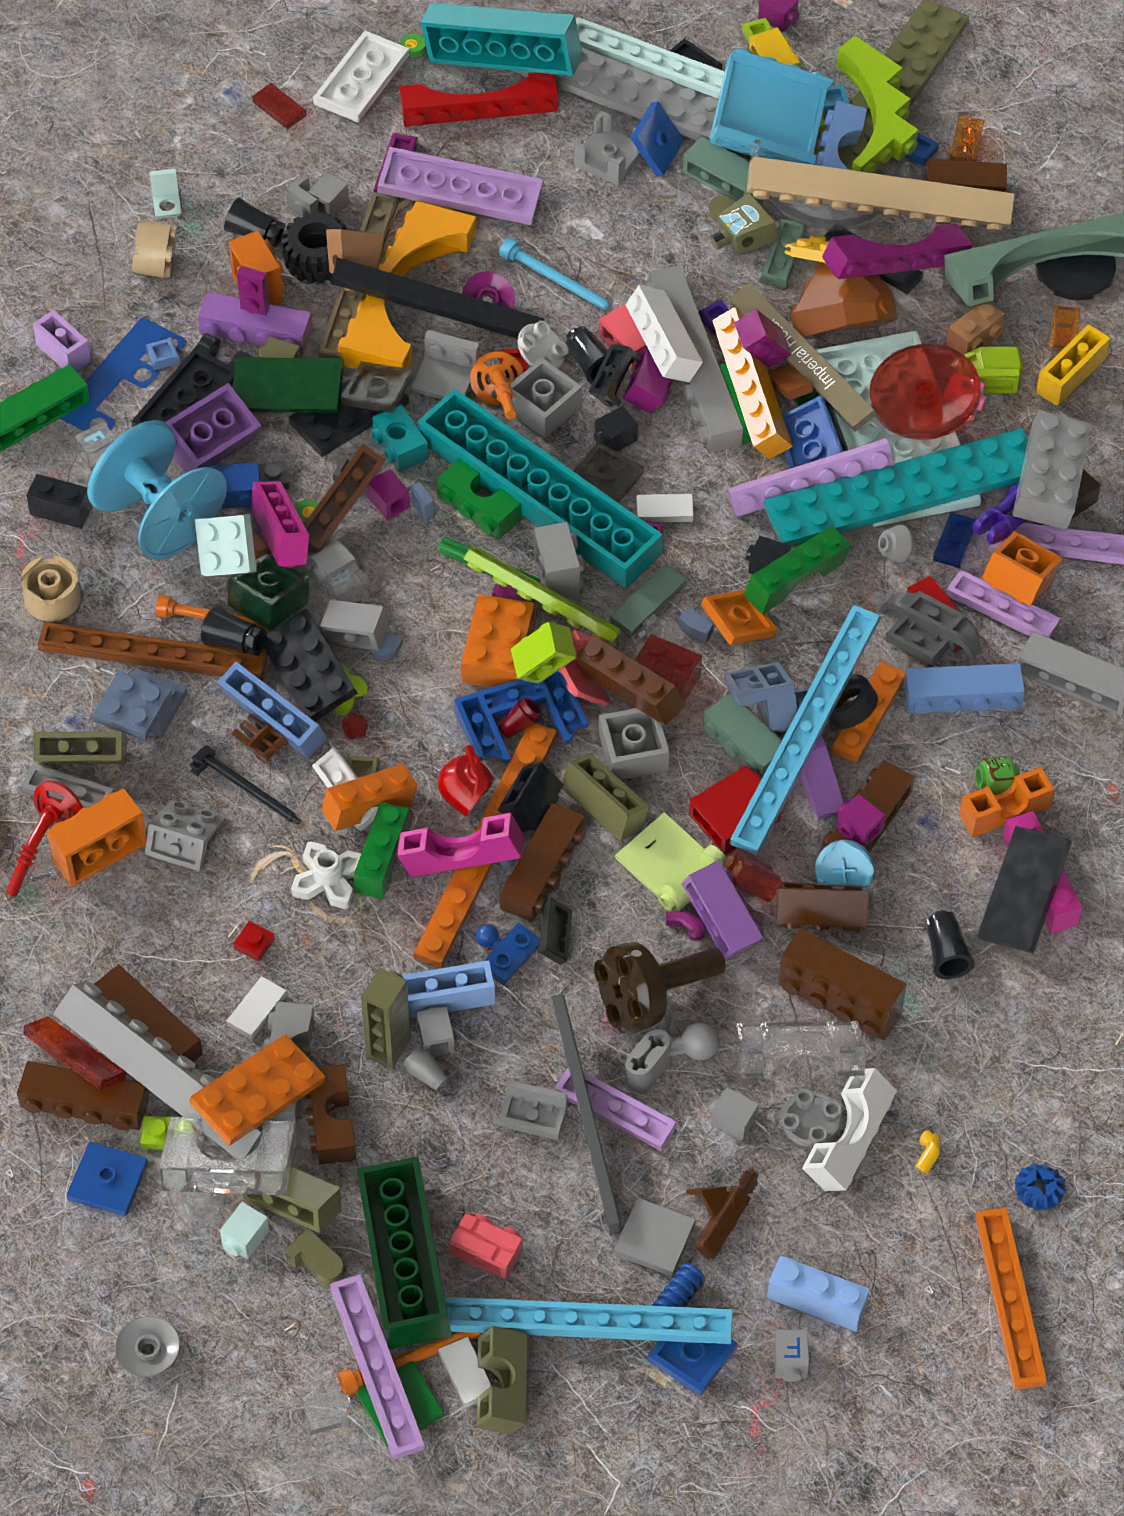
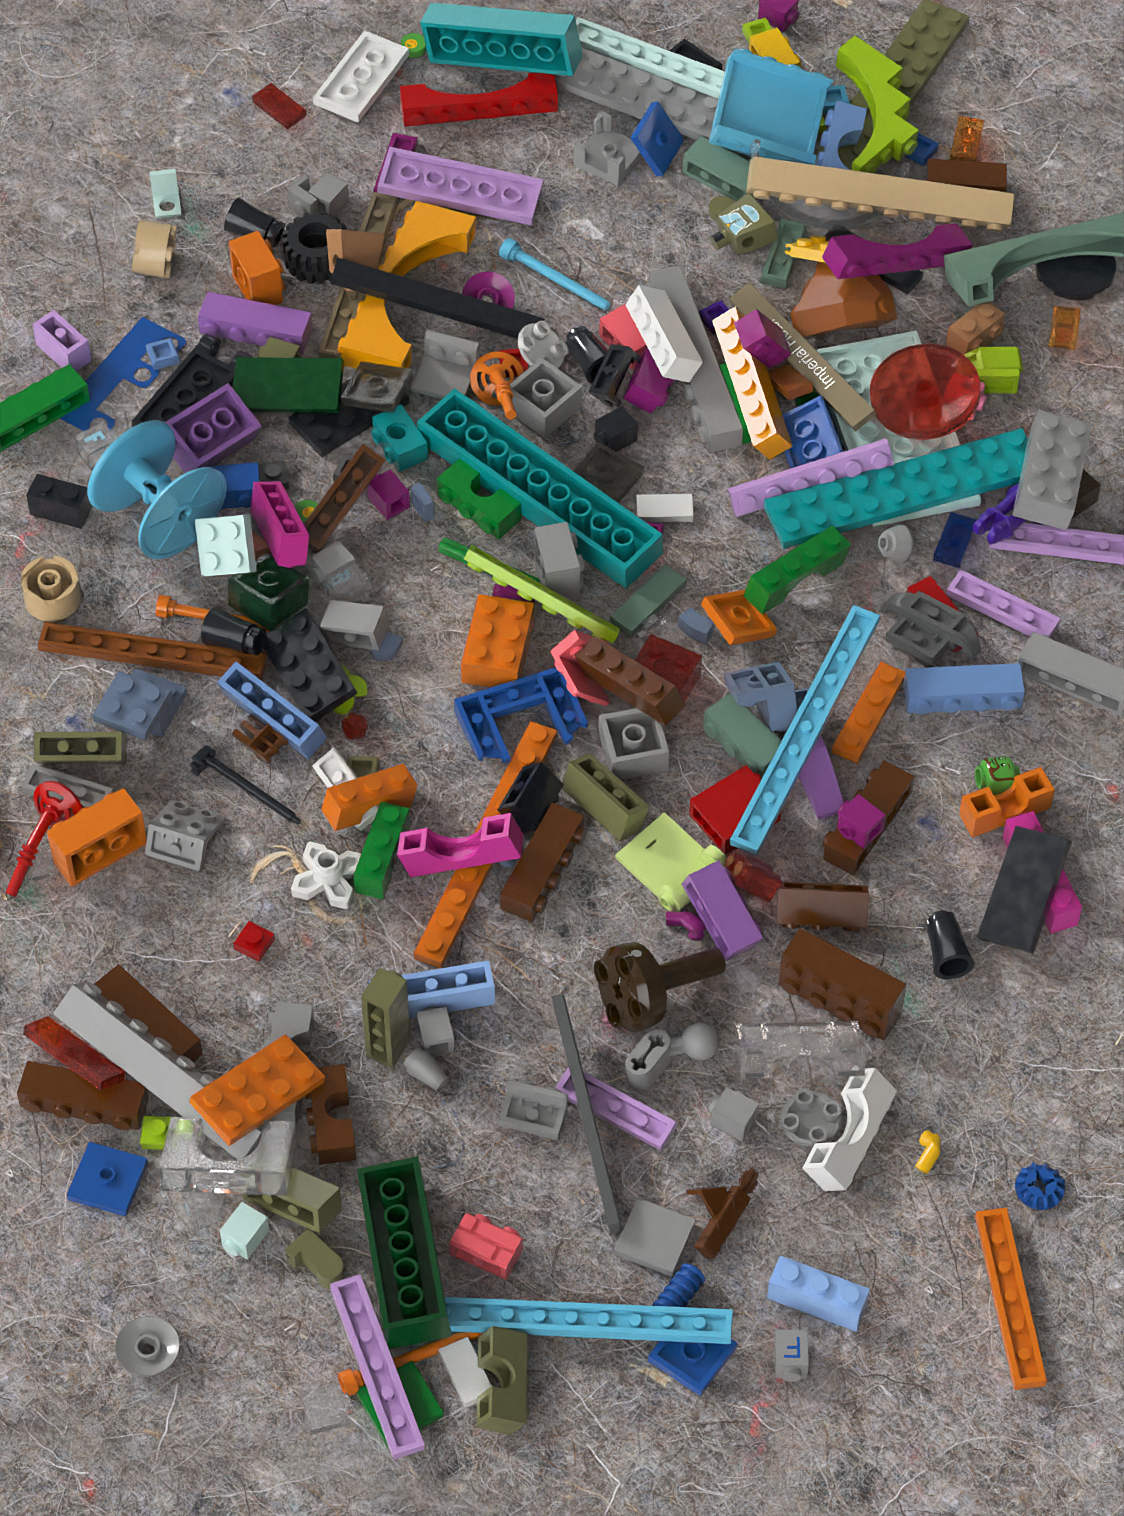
(253, 290): magenta plate -> none
(255, 1008): white tile -> none
(464, 781): red helmet -> none
(507, 953): blue plate -> none
(520, 717): dark red cone -> none
(543, 652): lime brick -> none
(555, 931): pearl dark grey plate -> none
(764, 553): black brick -> none
(845, 864): medium azure tile -> none
(859, 708): black tyre -> none
(1022, 568): orange brick -> none
(1072, 365): yellow brick -> none

